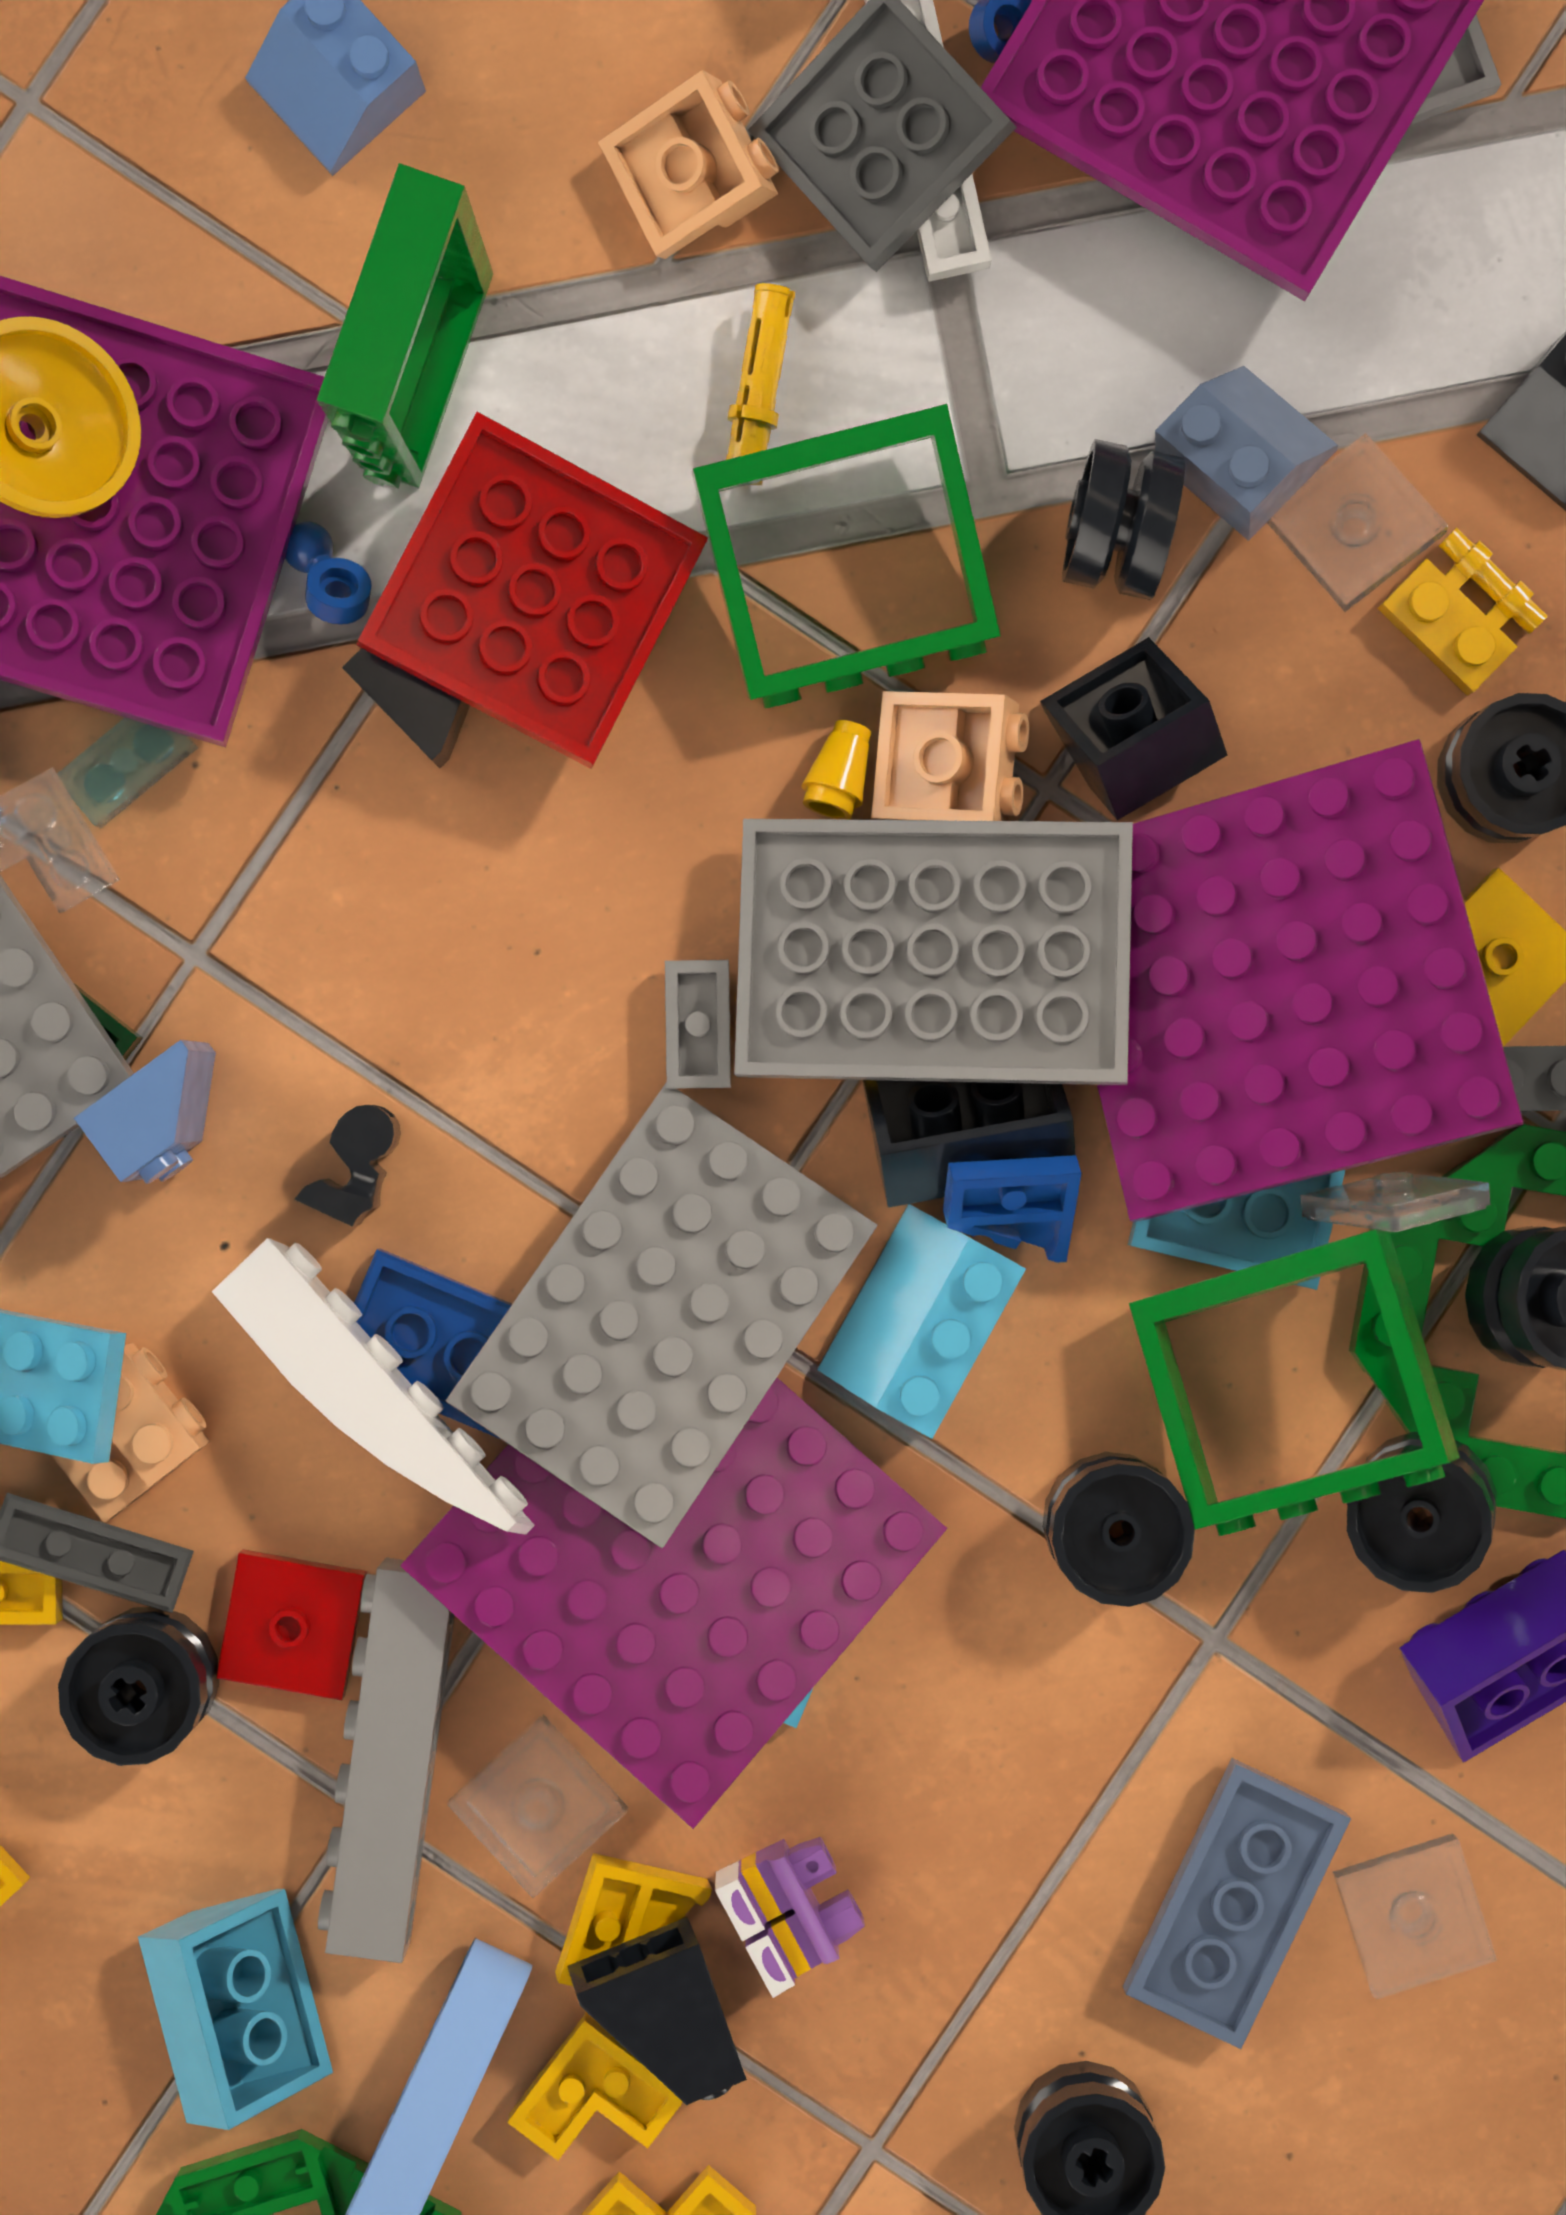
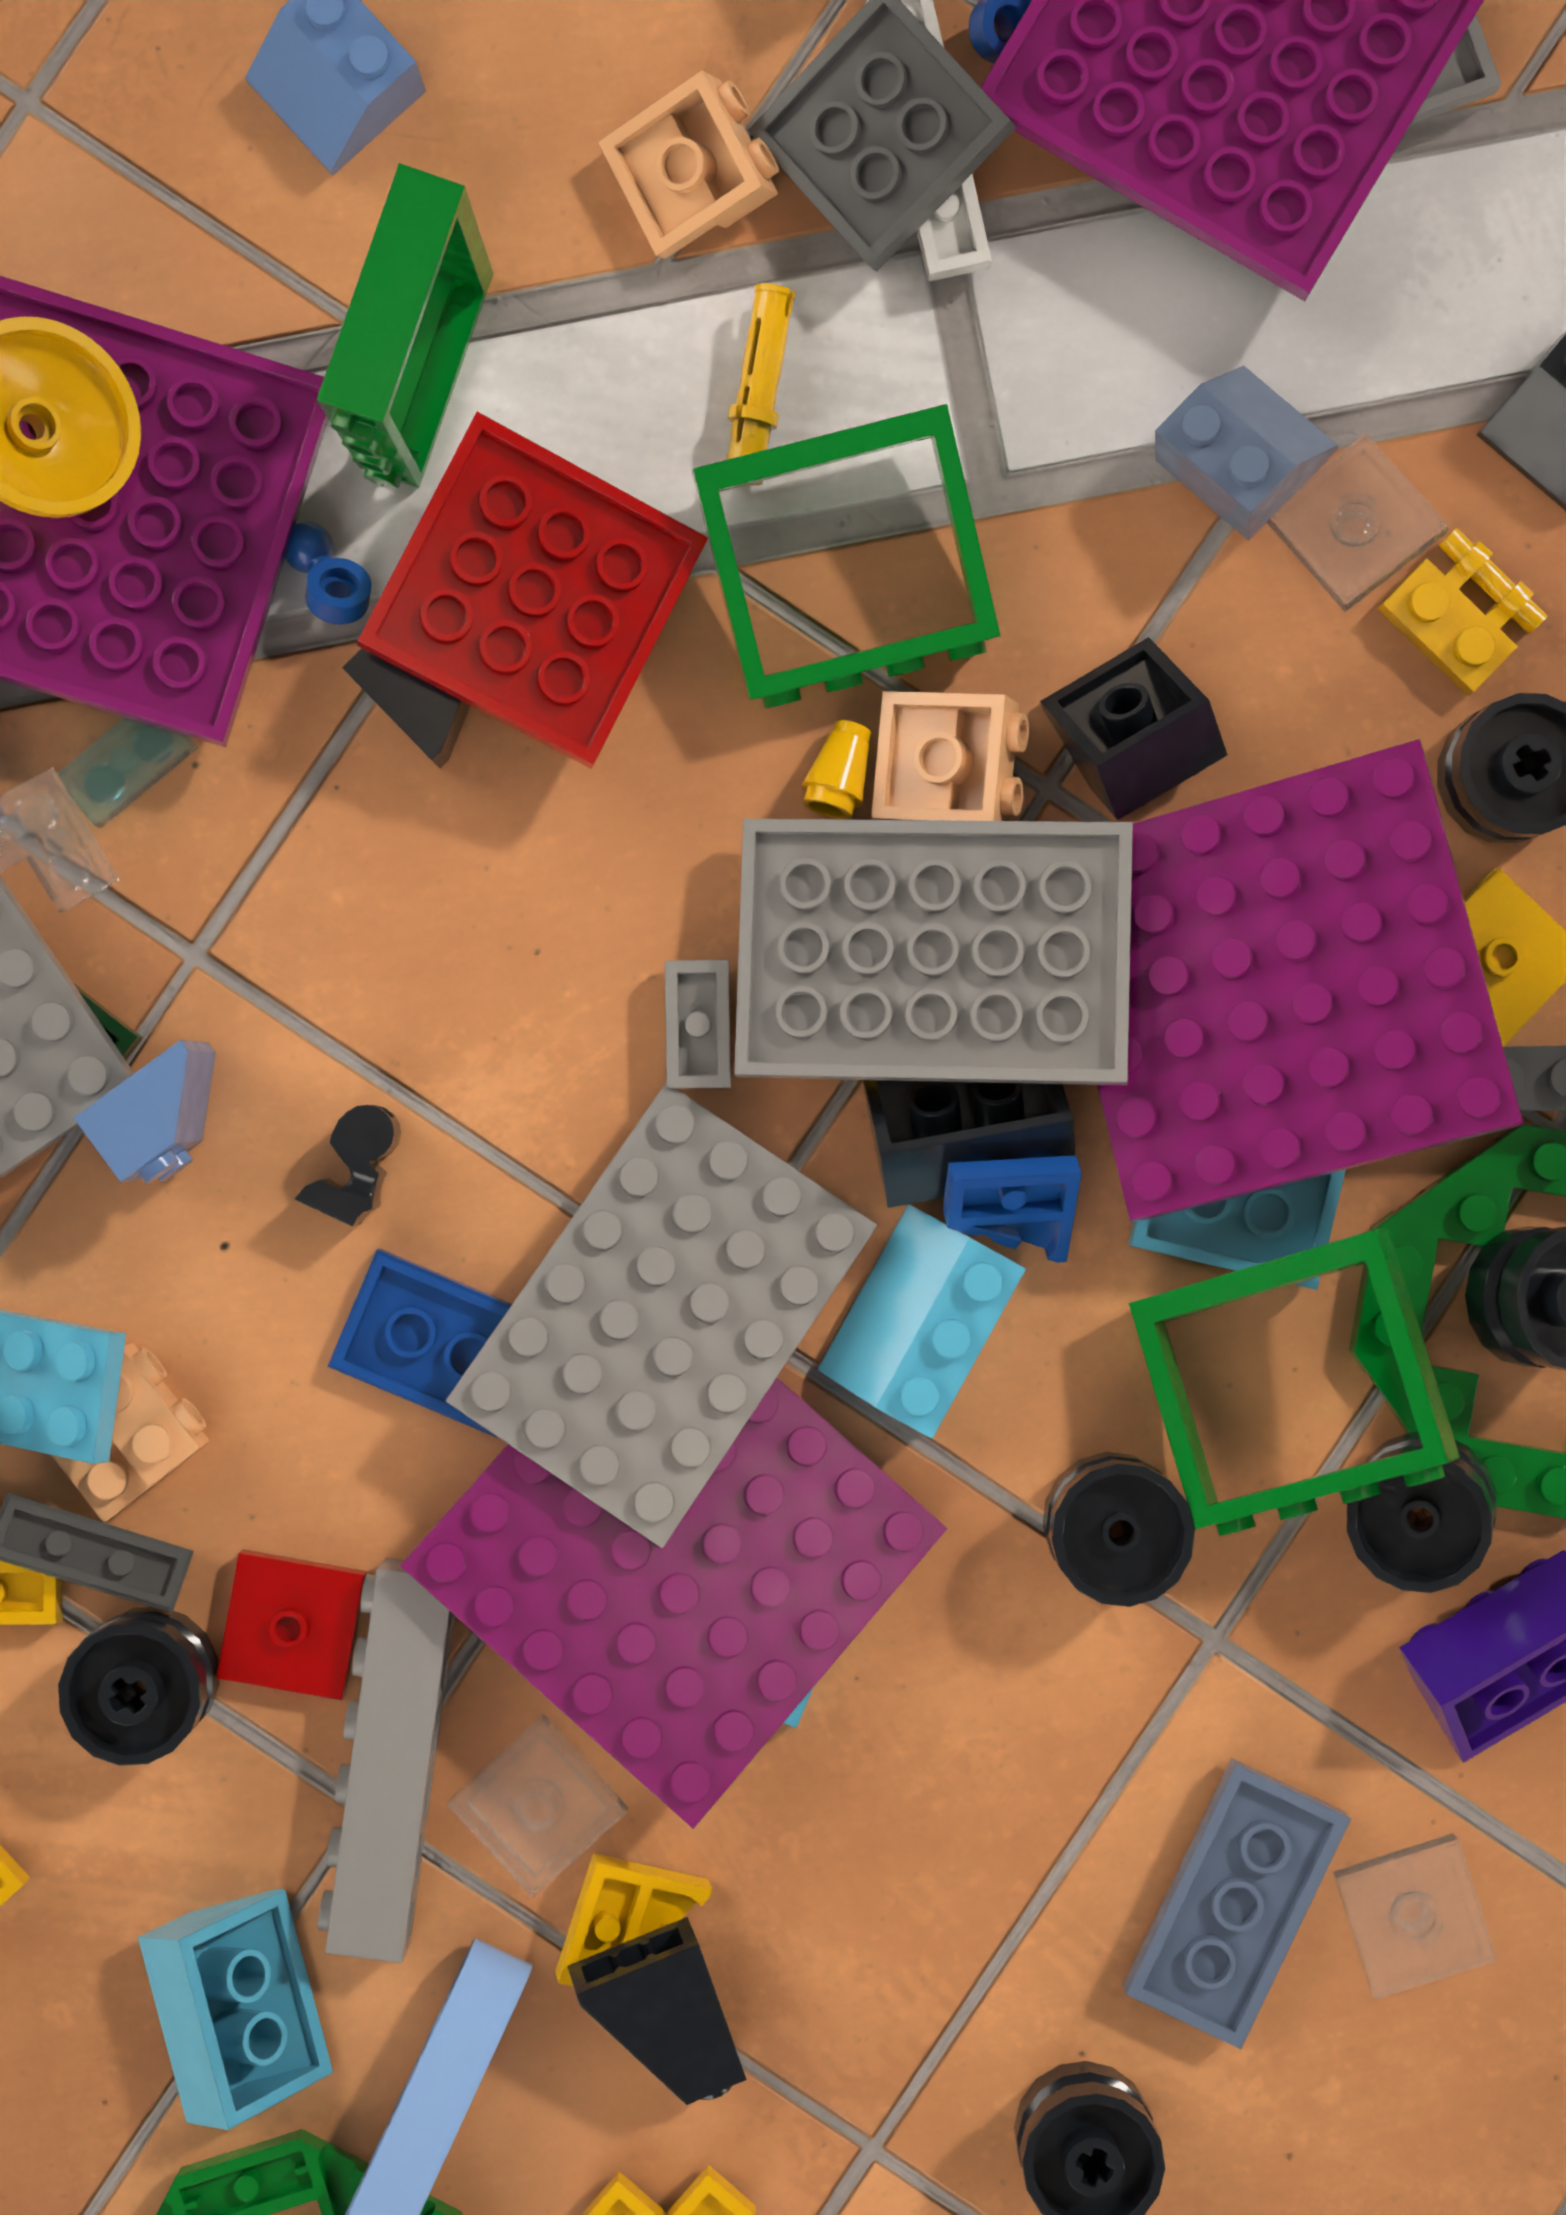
(357, 1381): white slope -> none
(590, 2076): yellow plate -> none
(779, 1914): medium lavender hips -> none
(1121, 519): black wheel -> none
(1395, 1201): clear plate -> none

